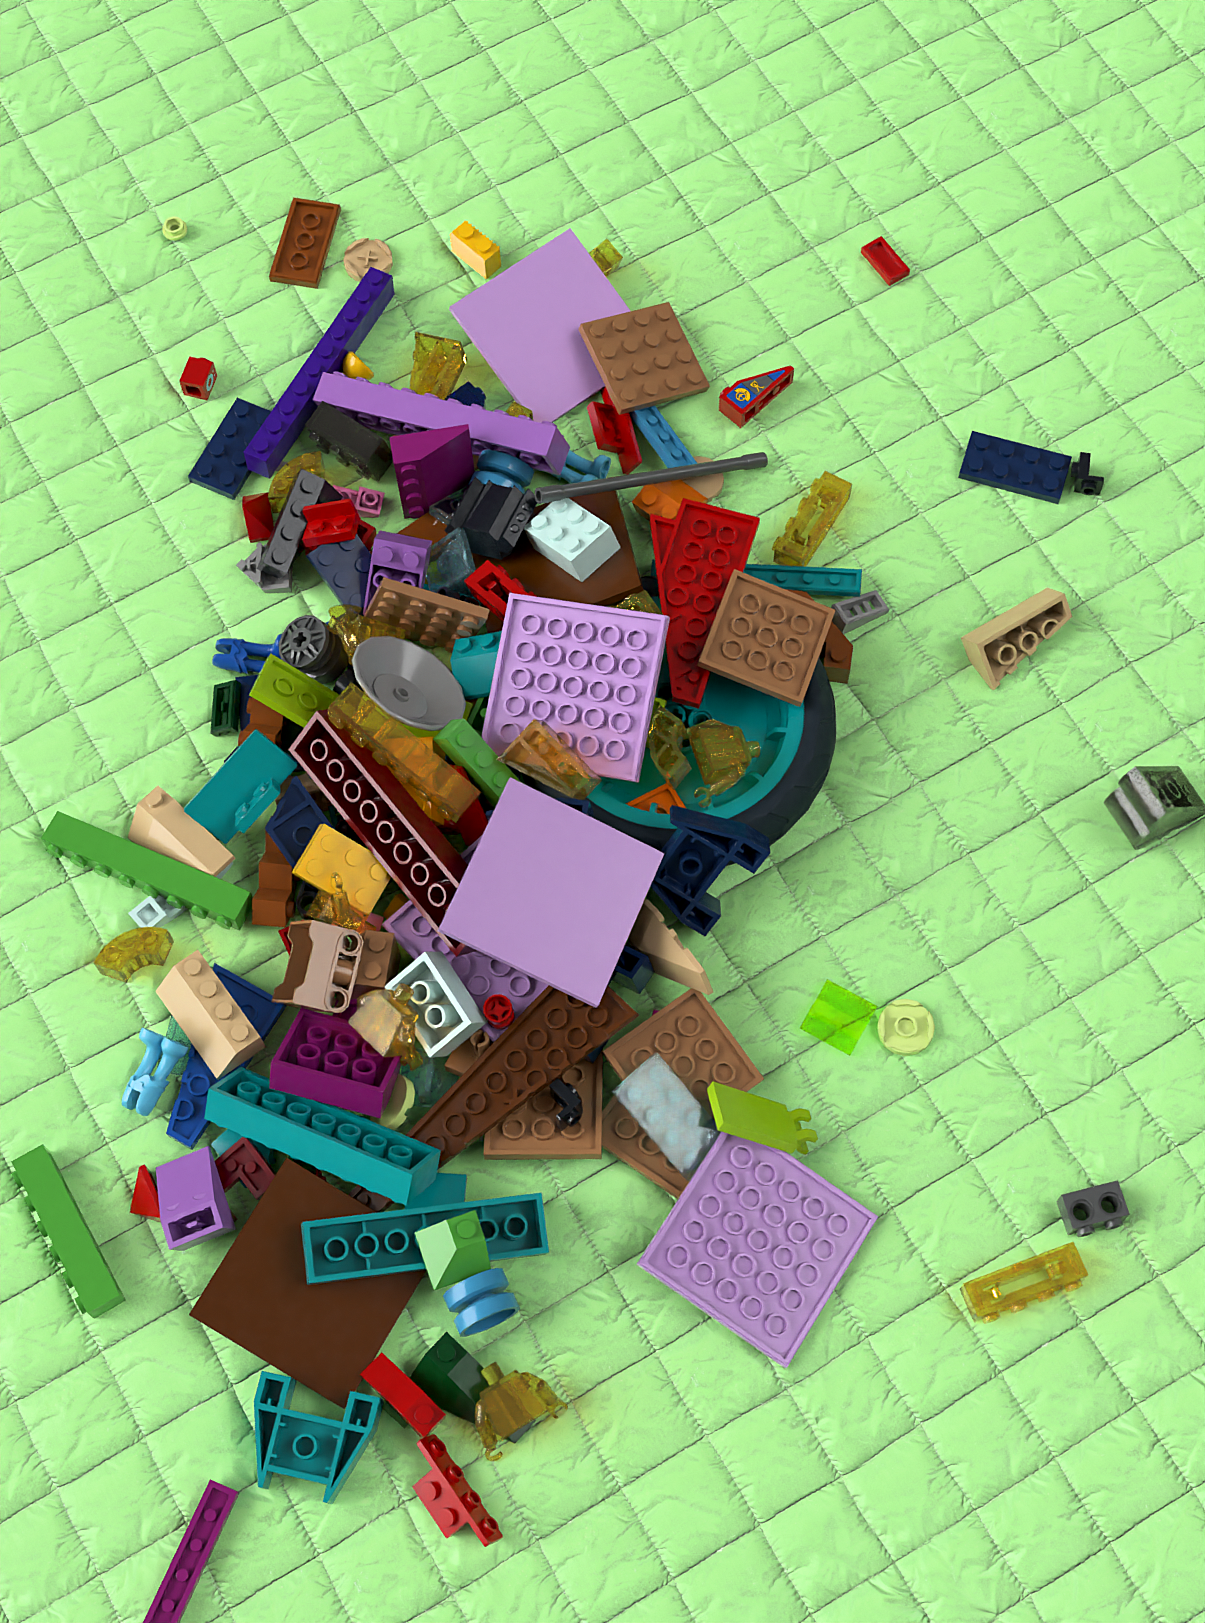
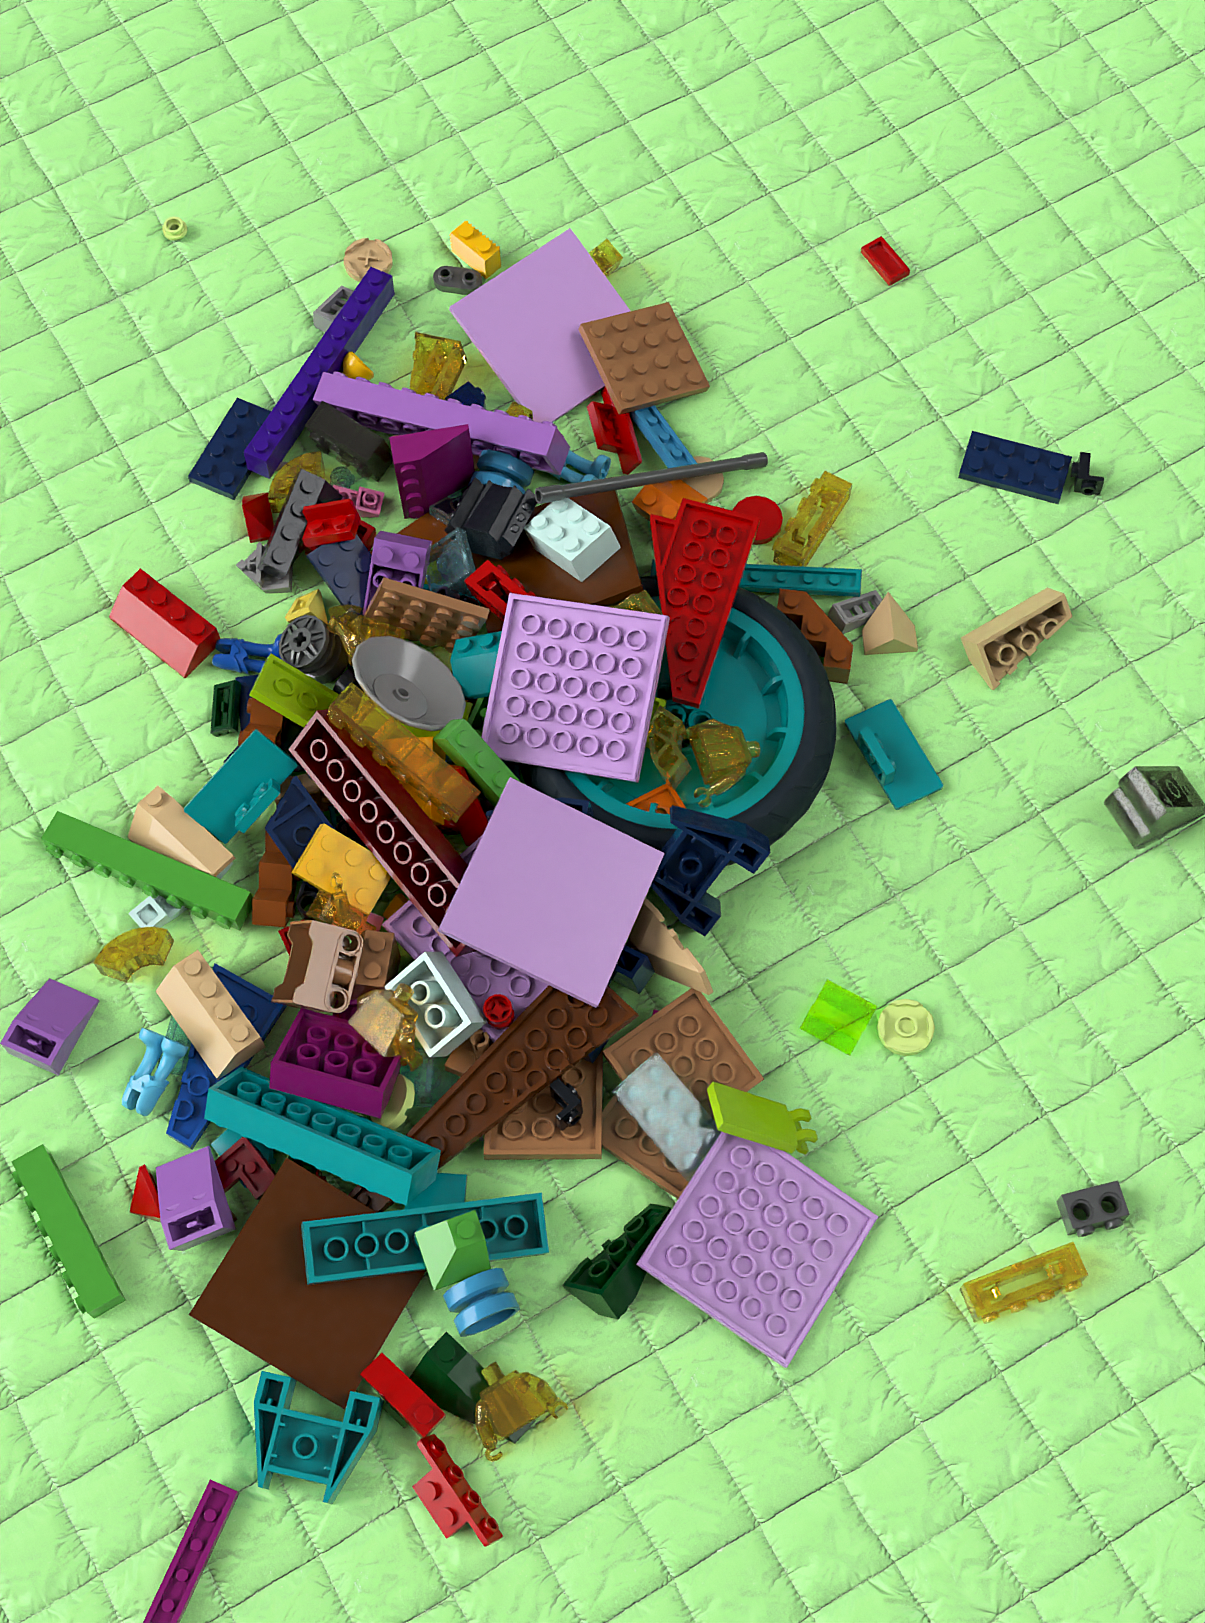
(49, 1026): none -> medium lavender slope
(163, 623): none -> slope
(198, 378): red brick -> none
(305, 243): dark orange tile -> none
(308, 604): none -> light yellow slope
(322, 317): none -> light grey slope
(342, 473): none -> clear light blue plate
(456, 280): none -> flat silver plate
(550, 760): clear yellow wedge -> none
(613, 1278): none -> dark green wedge
(752, 394): red slope -> none
(766, 638): medium nougat plate -> none
(769, 515): none -> red tile
(889, 630): none -> tan slope
(893, 754): none -> teal bracket

